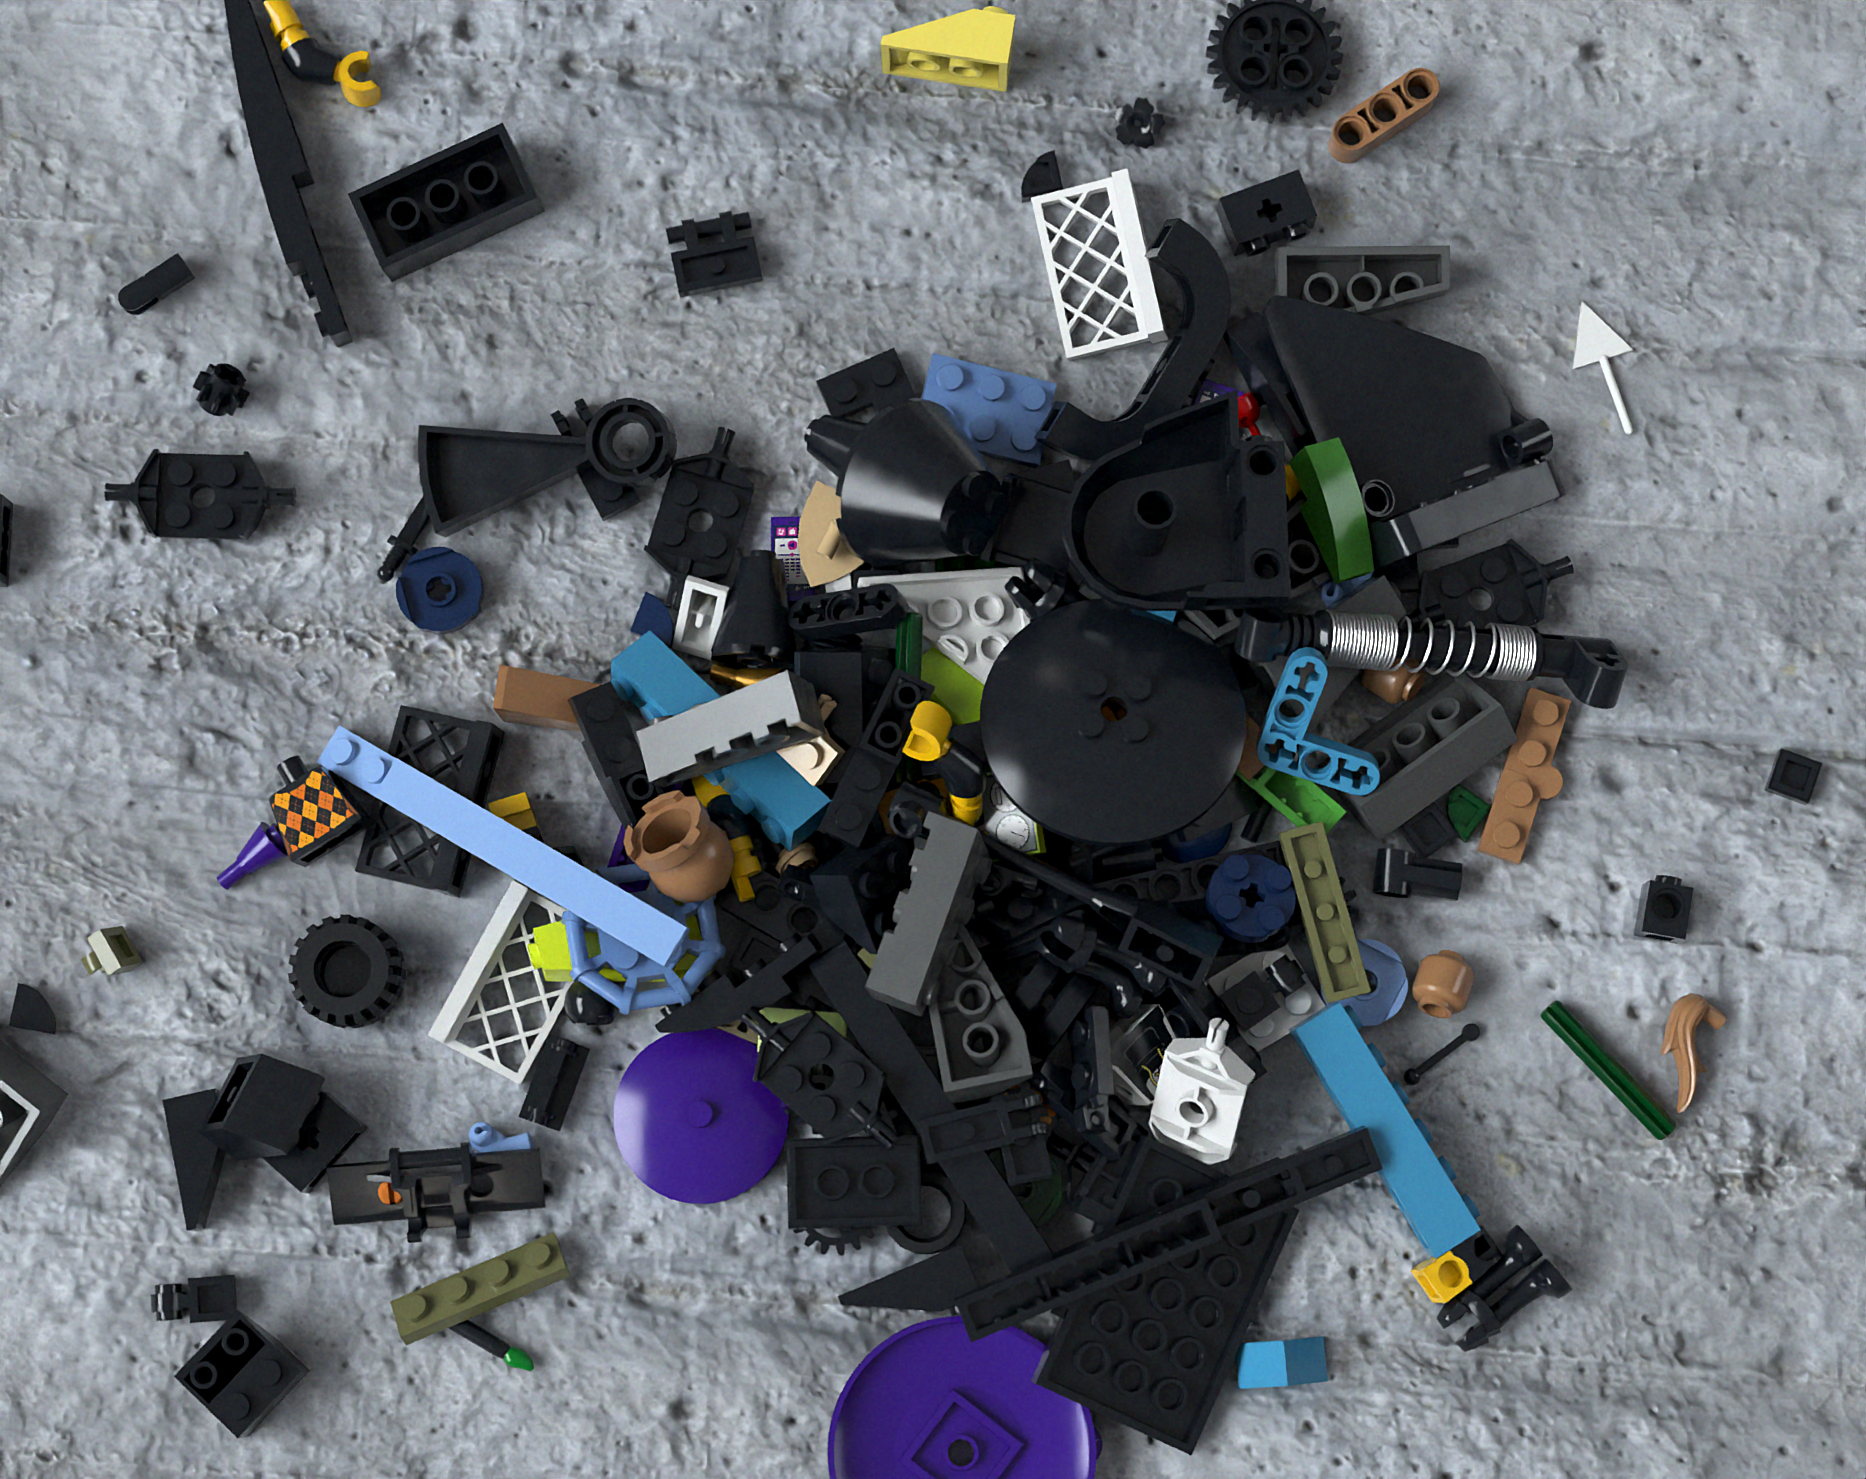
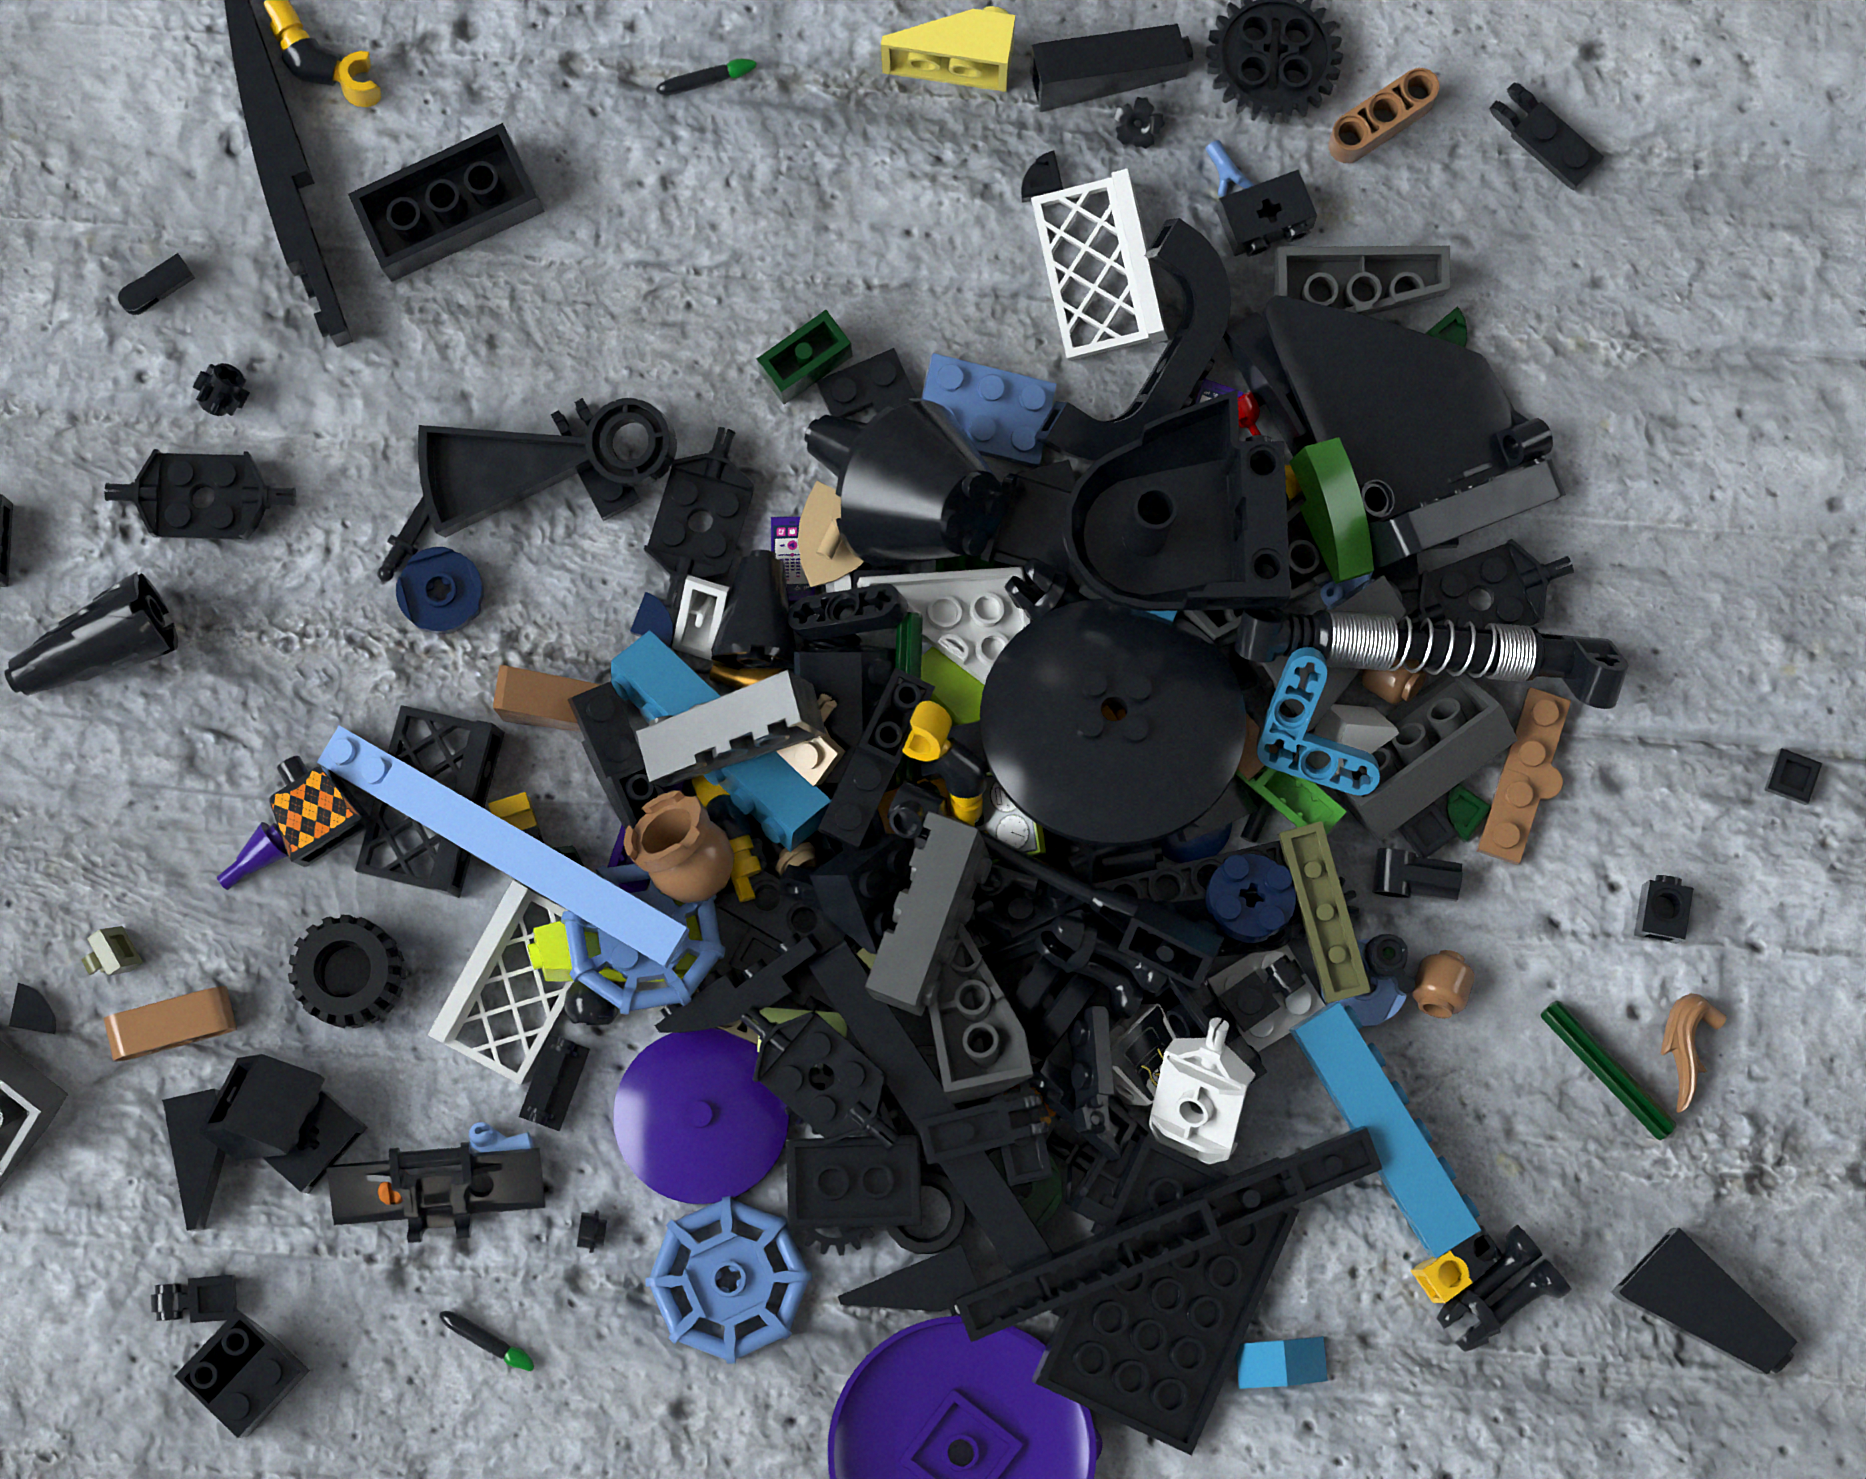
(108, 634): none -> black cone
(170, 1023): none -> medium nougat beam
(479, 1288): olive plate -> none
(591, 1231): none -> black plate
(686, 82): none -> black piece
(718, 264): black plate -> none
(719, 1303): none -> medium blue plate
(804, 357): none -> dark green brick
(1107, 64): none -> black slope
(1226, 168): none -> medium blue bar
(1354, 727): none -> white slope
(1385, 959): none -> black piece
(1451, 328): none -> dark green tile
(1469, 1033): black hinge -> none
(1547, 137): none -> black hinge
(1597, 344): white piece -> none
(1699, 1299): none -> black slope

